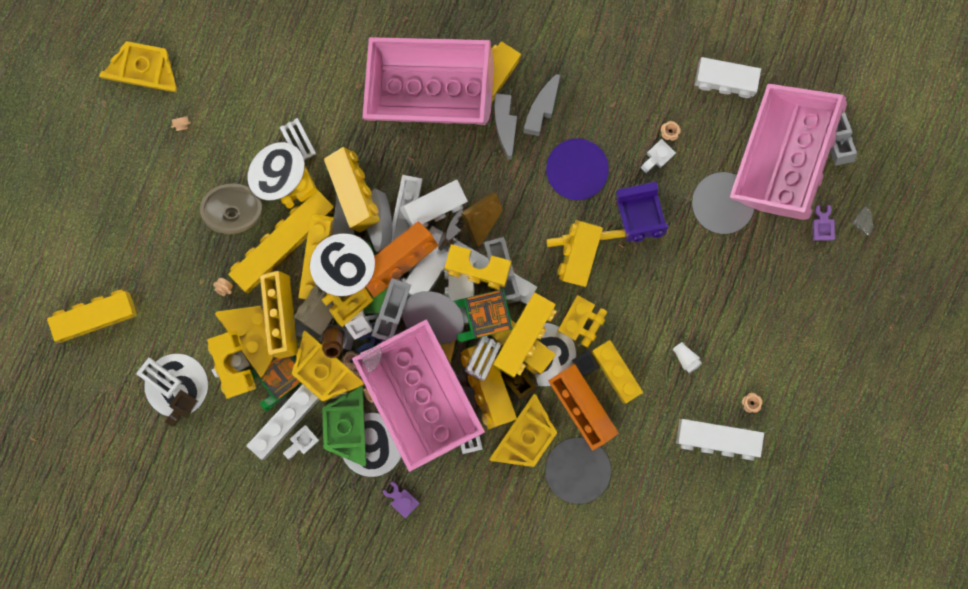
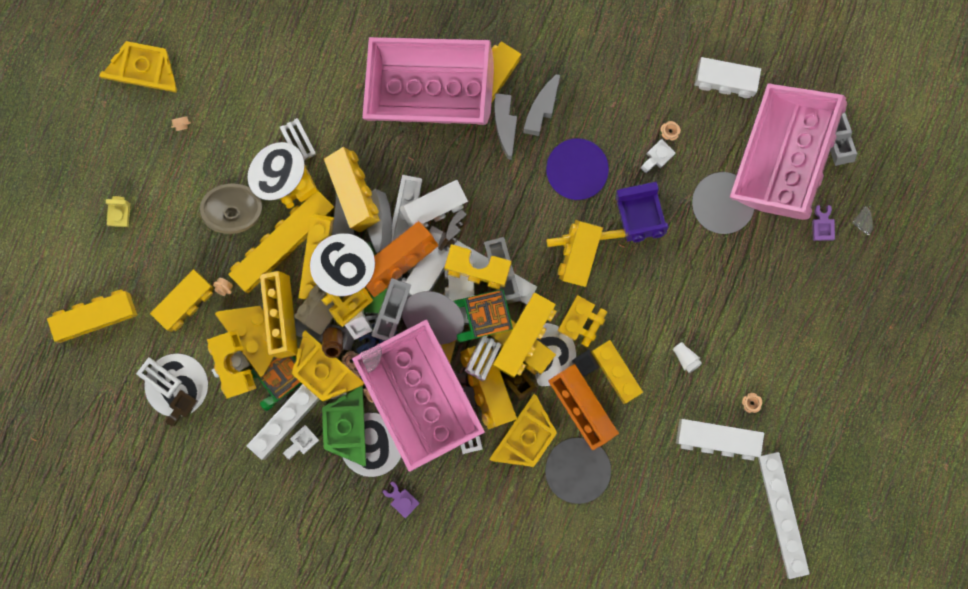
(118, 212): none -> light yellow bracket
(182, 301): none -> yellow brick
(482, 217): pearl gold wing -> none
(783, 515): none -> white plate

